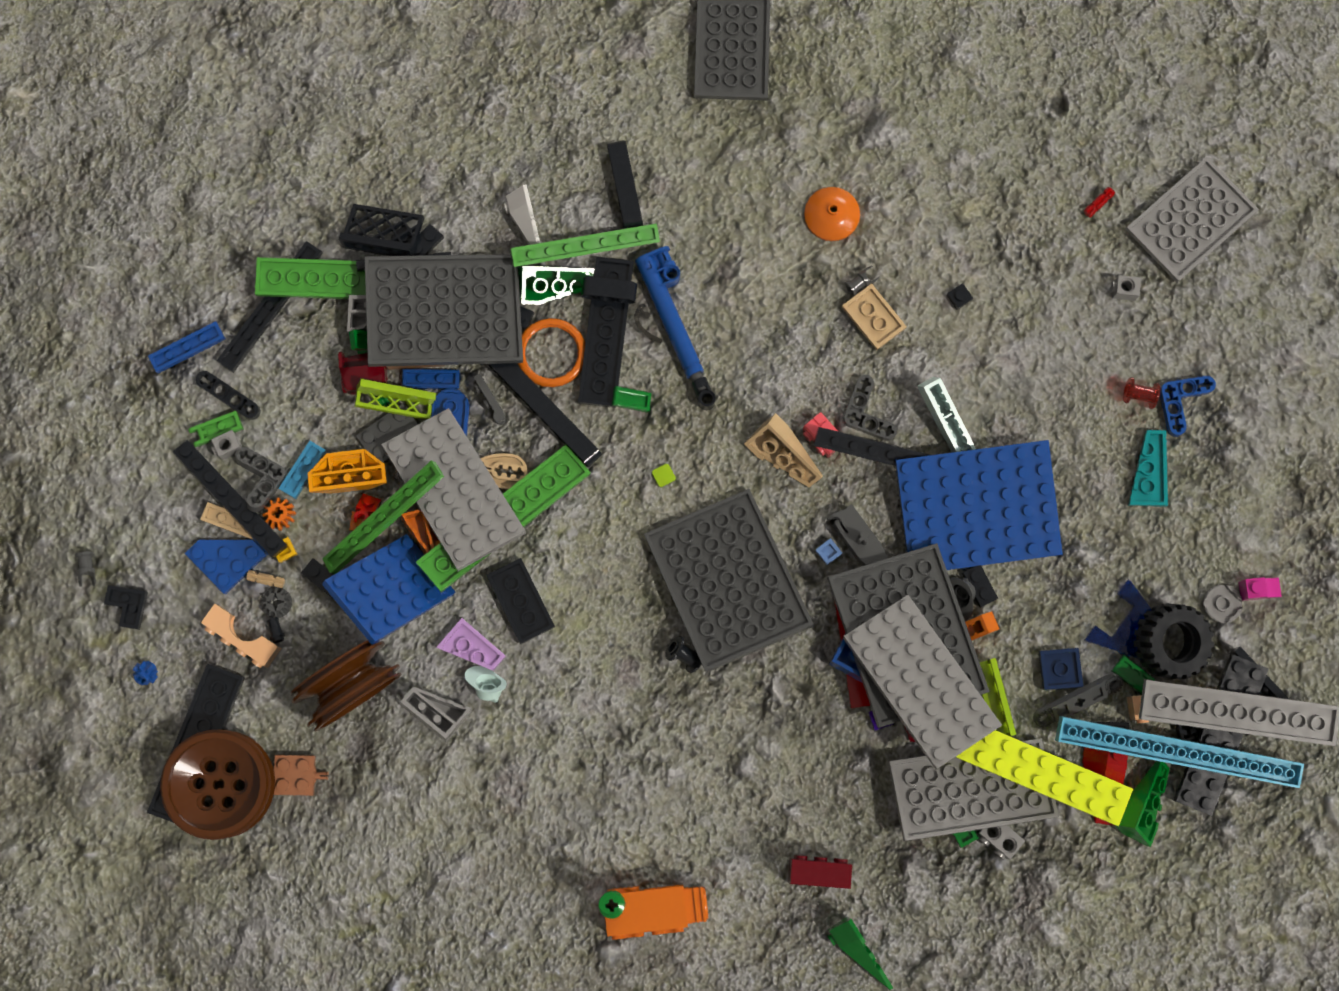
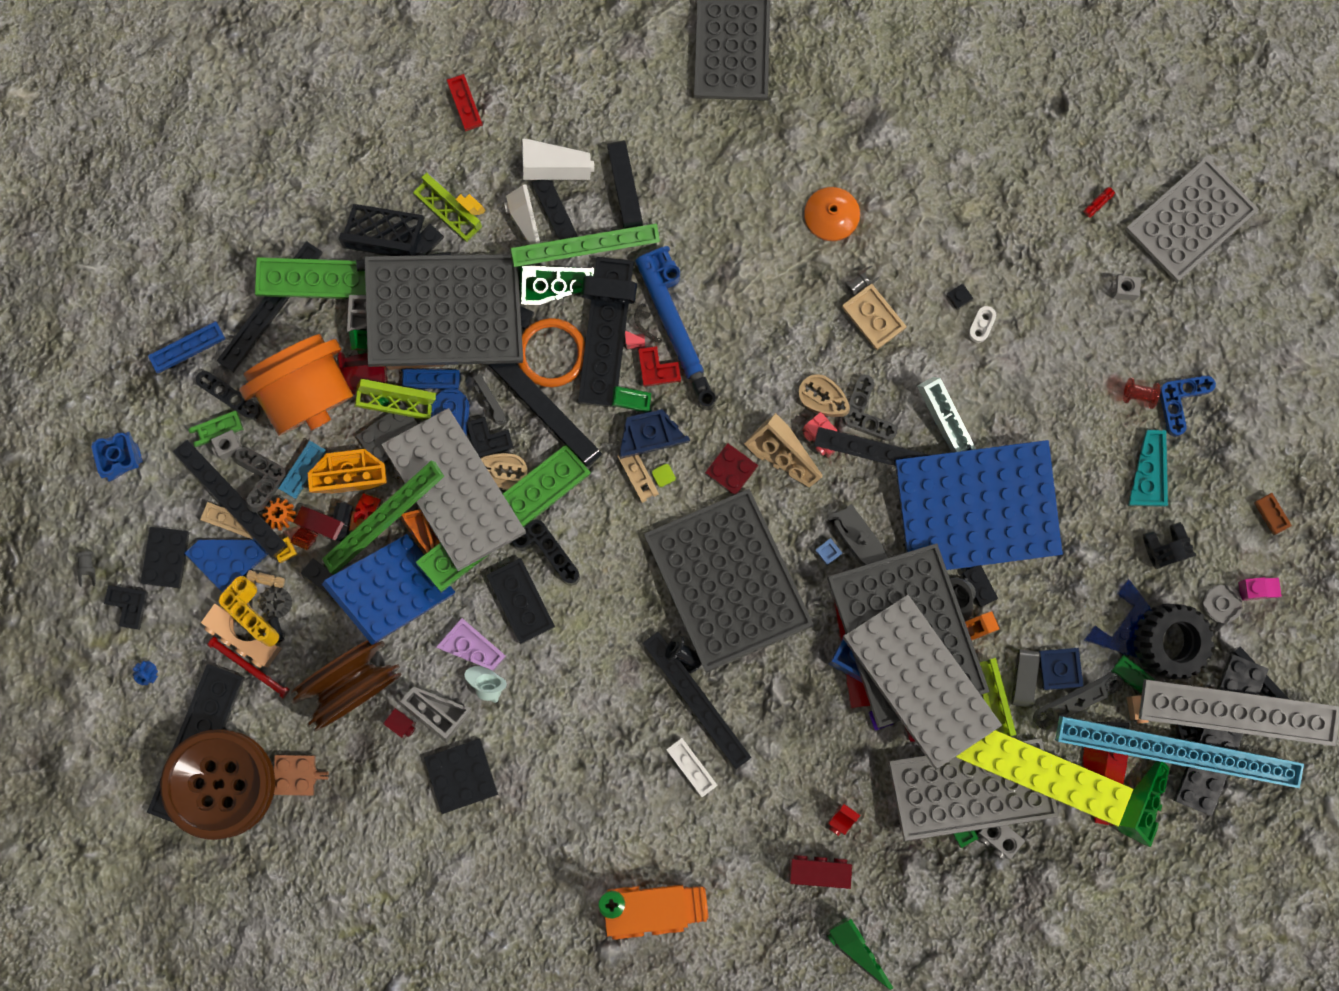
(116, 455): none -> blue piece
(165, 557): none -> black plate
(235, 602): none -> yellow beam
(248, 667): none -> red bar
(298, 384): none -> orange piece
(304, 538): none -> clear red plate
(318, 523): none -> dark red slope
(343, 513): none -> black piece
(400, 724): none -> dark red brick
(449, 200): none -> lime fence
(461, 776): none -> black plate
(464, 102): none -> red plate
(470, 204): none -> yellow slope
(484, 442): none -> black plate
(550, 554): none -> black beam
(554, 162): none -> white slope
(554, 209): none -> black plate
(634, 340): none -> coral slope
(638, 477): none -> tan plate
(650, 433): none -> dark blue wing
(655, 373): none -> red plate
(691, 767): none -> white plate
(698, 702): none -> black plate
(731, 469): none -> dark red plate
(826, 386): none -> tan piece
(842, 820): none -> red arch
(982, 325): none -> white plate
(1025, 678): none -> dark grey beam
(1172, 552): none -> black piece
(1272, 514): none -> dark orange plate

